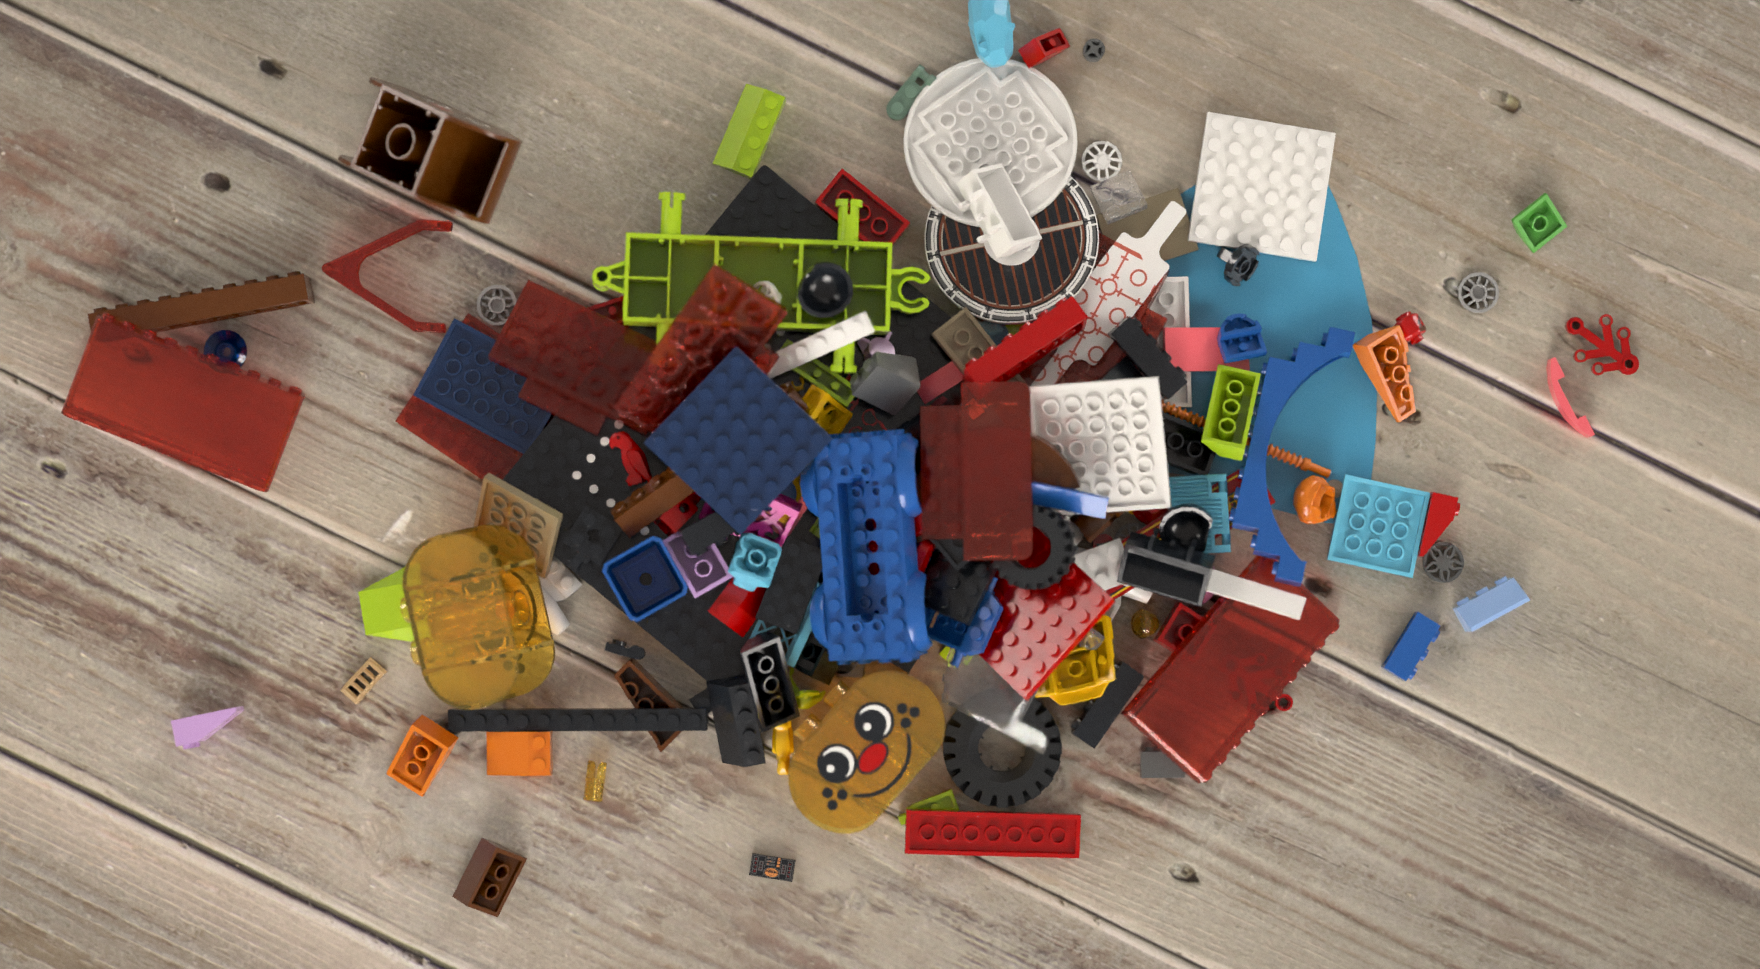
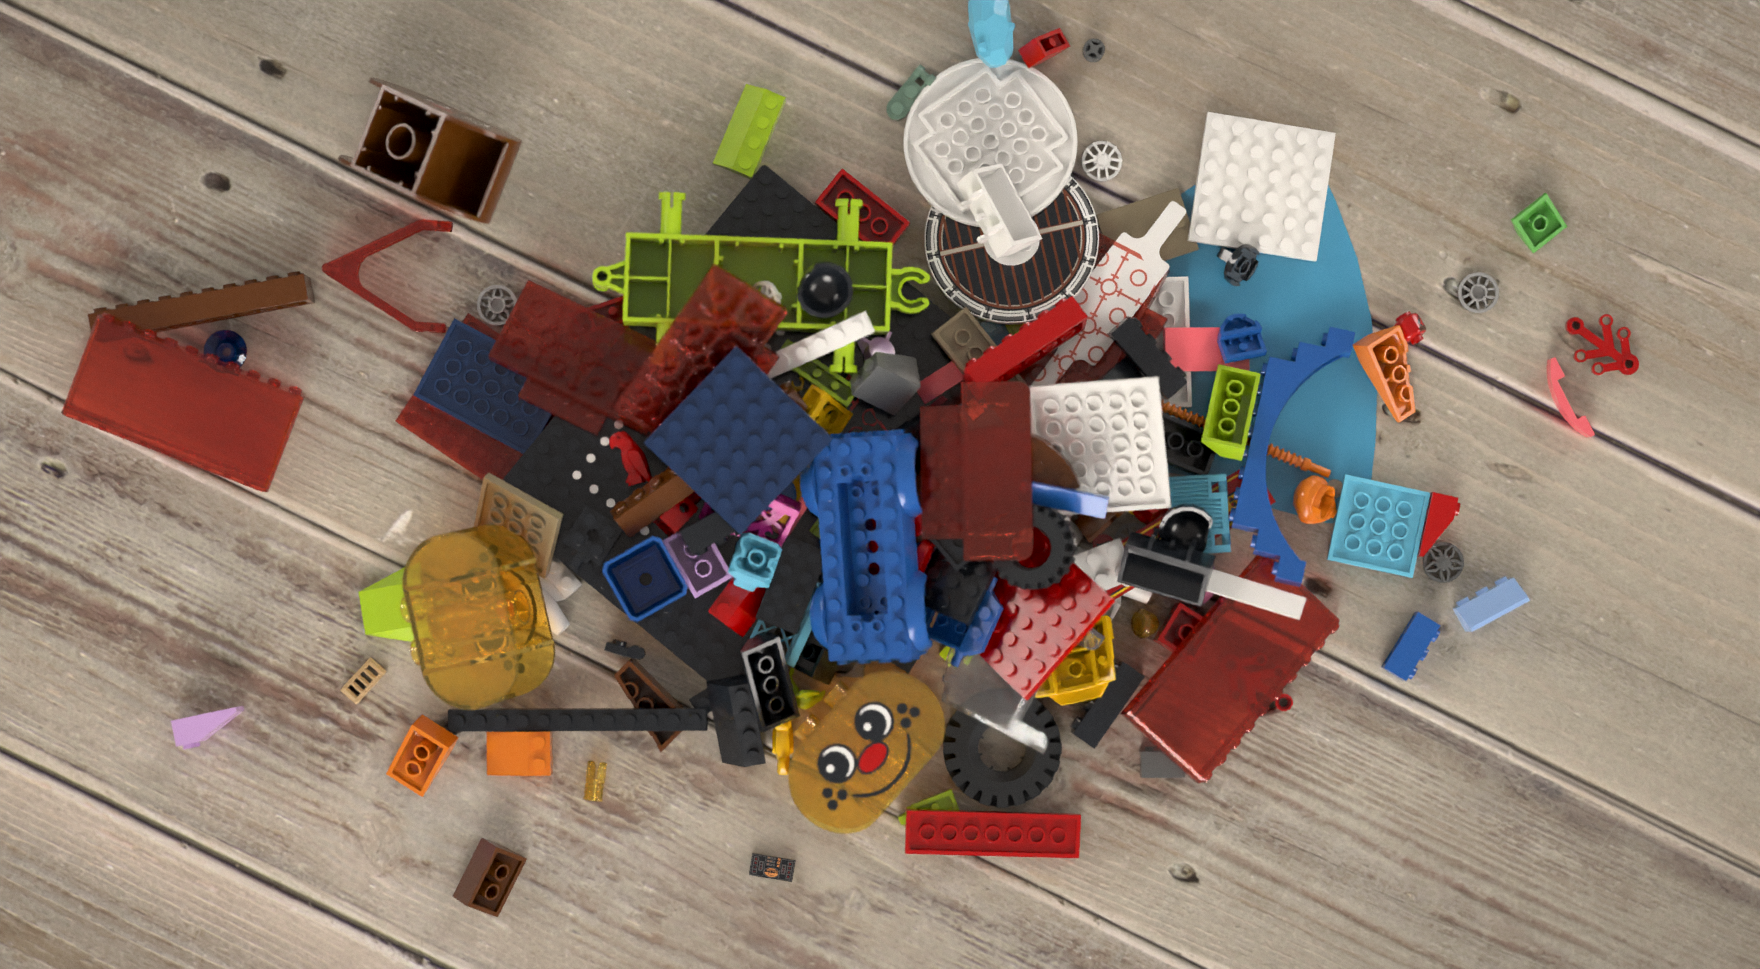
(1118, 197): clear plate -> none

